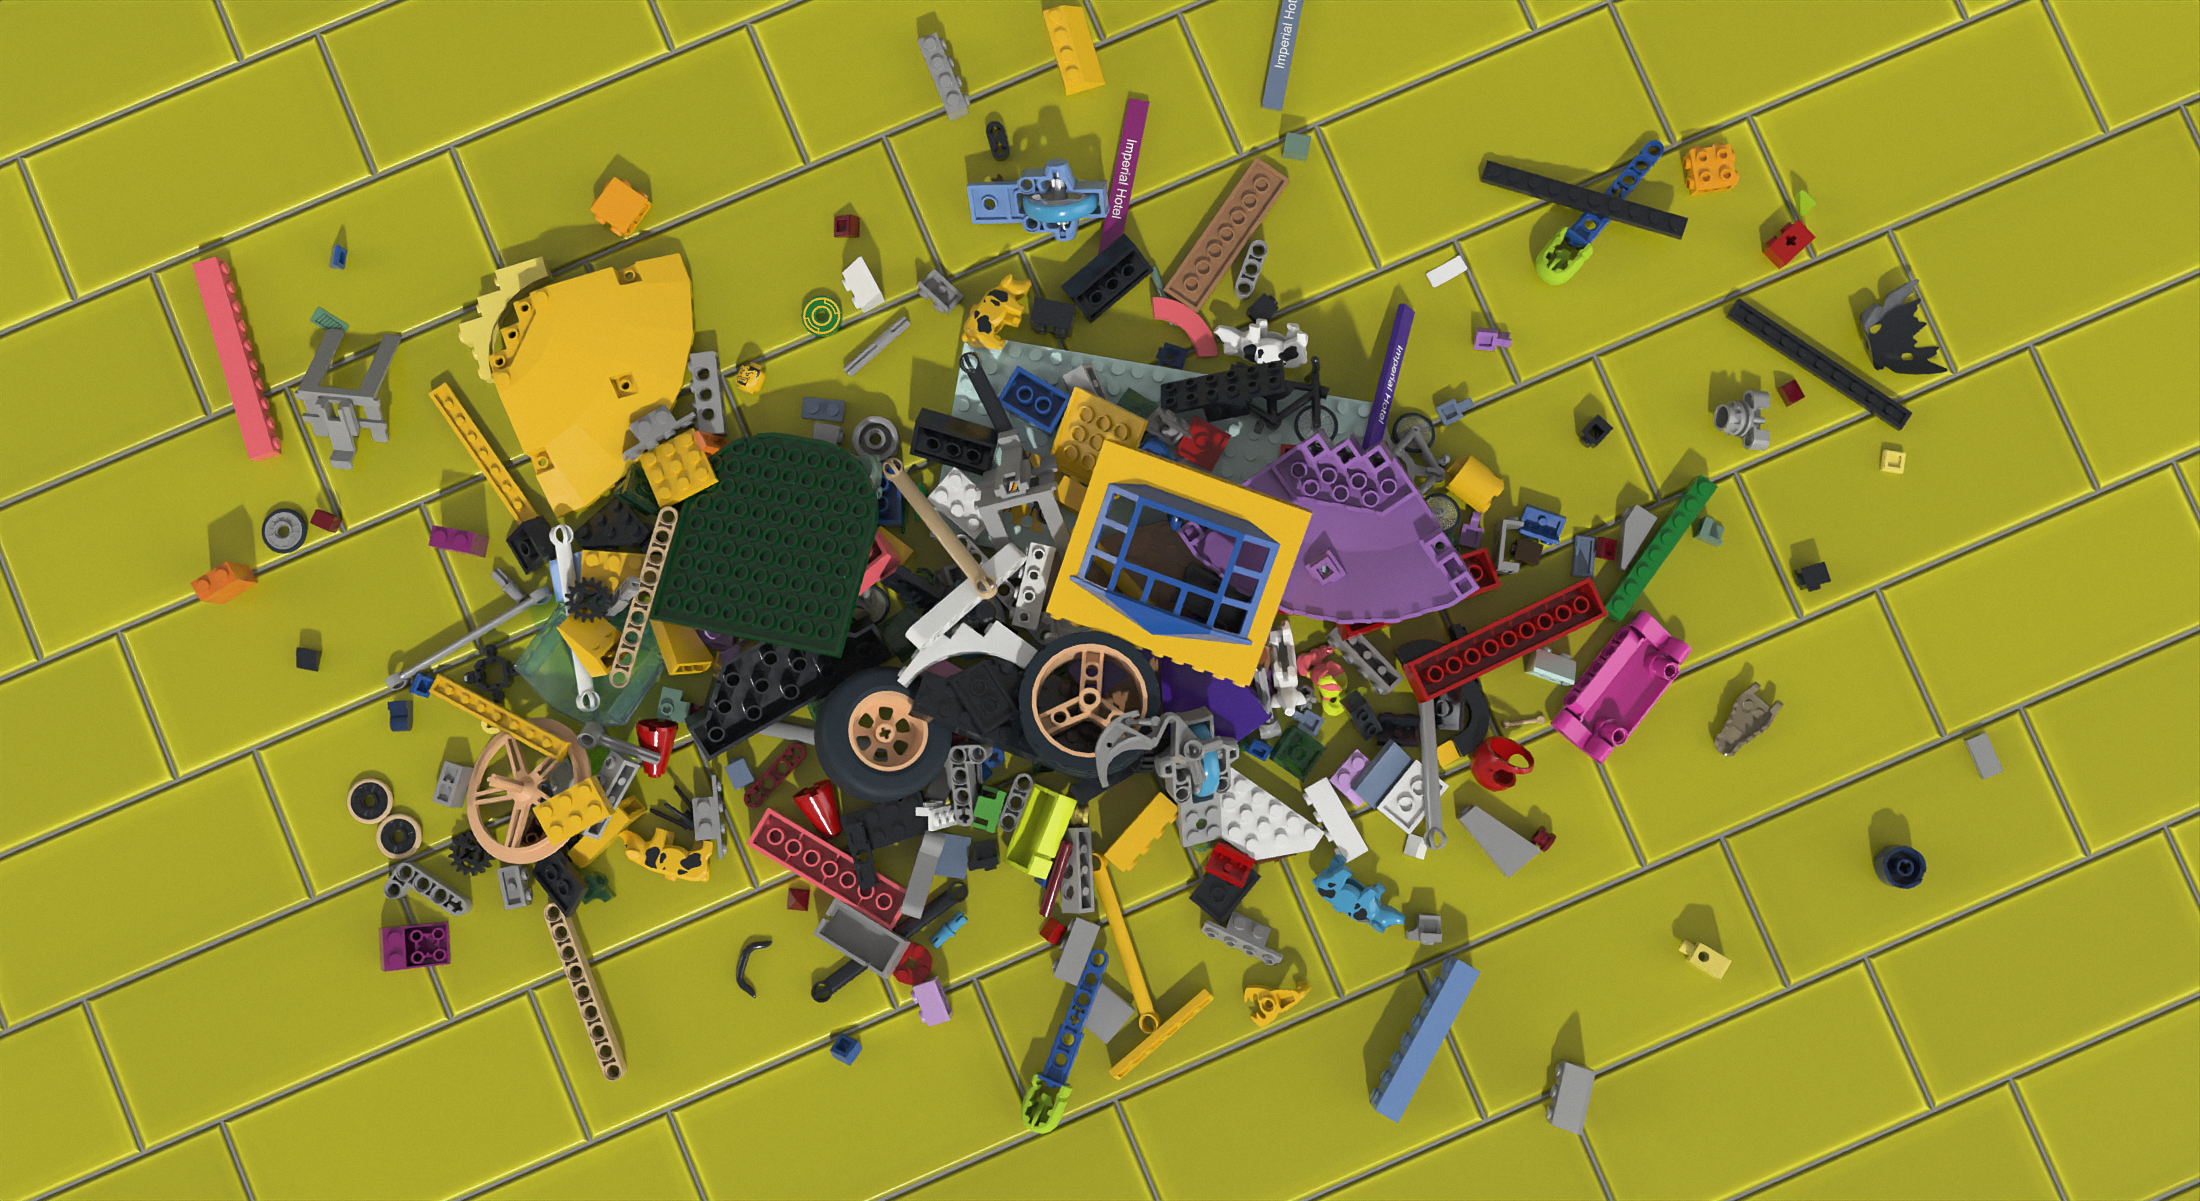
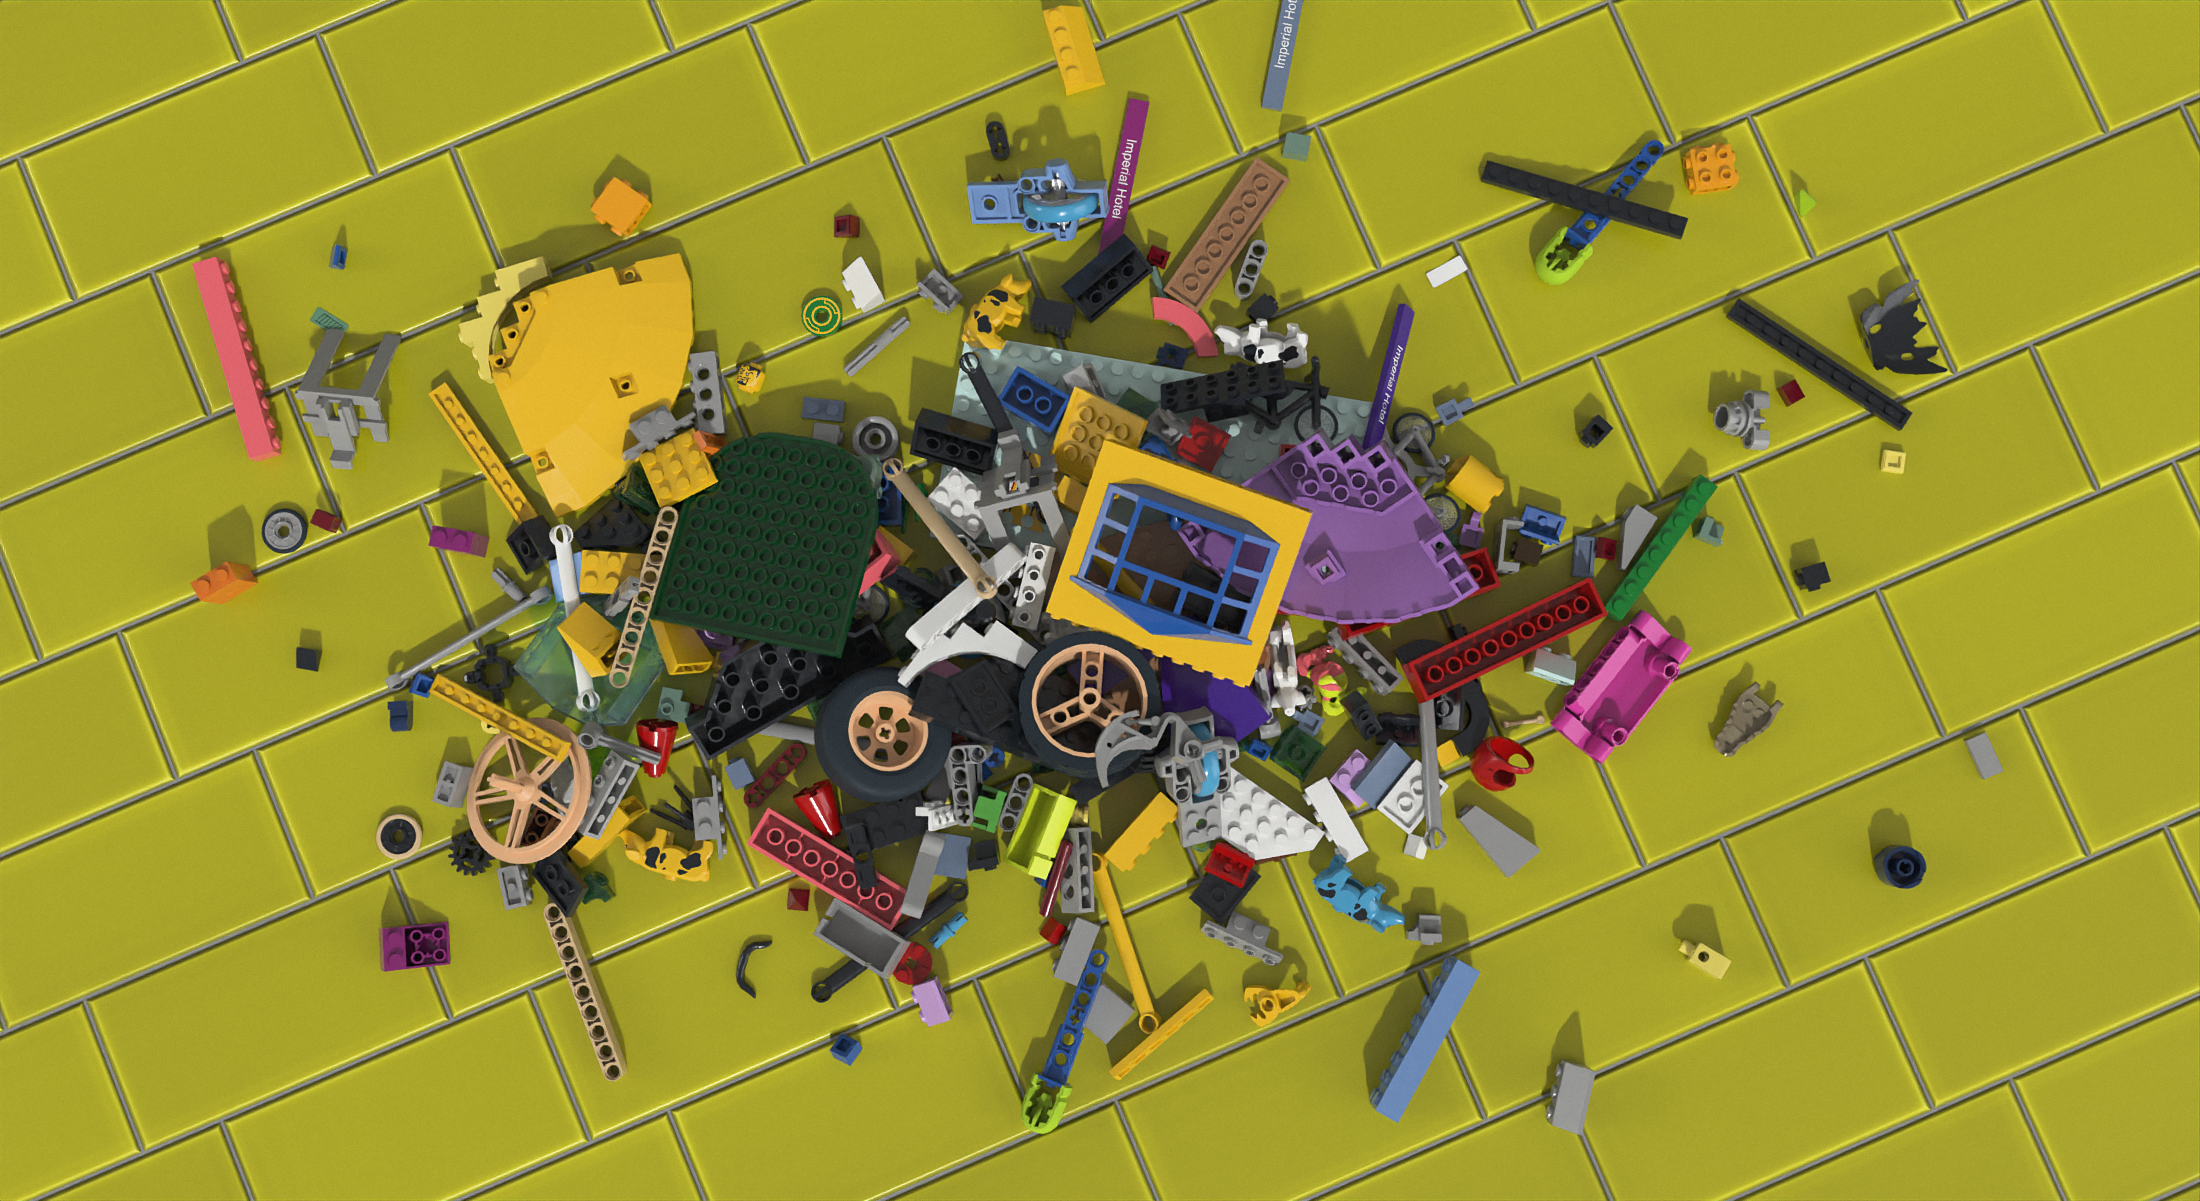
(358, 794): black wheel -> none
(432, 892): light grey beam -> none
(574, 810): yellow brick -> none
(597, 594): black gear -> none
(941, 71): light grey brick -> none
(1158, 256): none -> dark red slope
(1489, 338): medium lavender plate -> none
(1543, 838): dark red wheel -> none
(1798, 239): red brick -> none

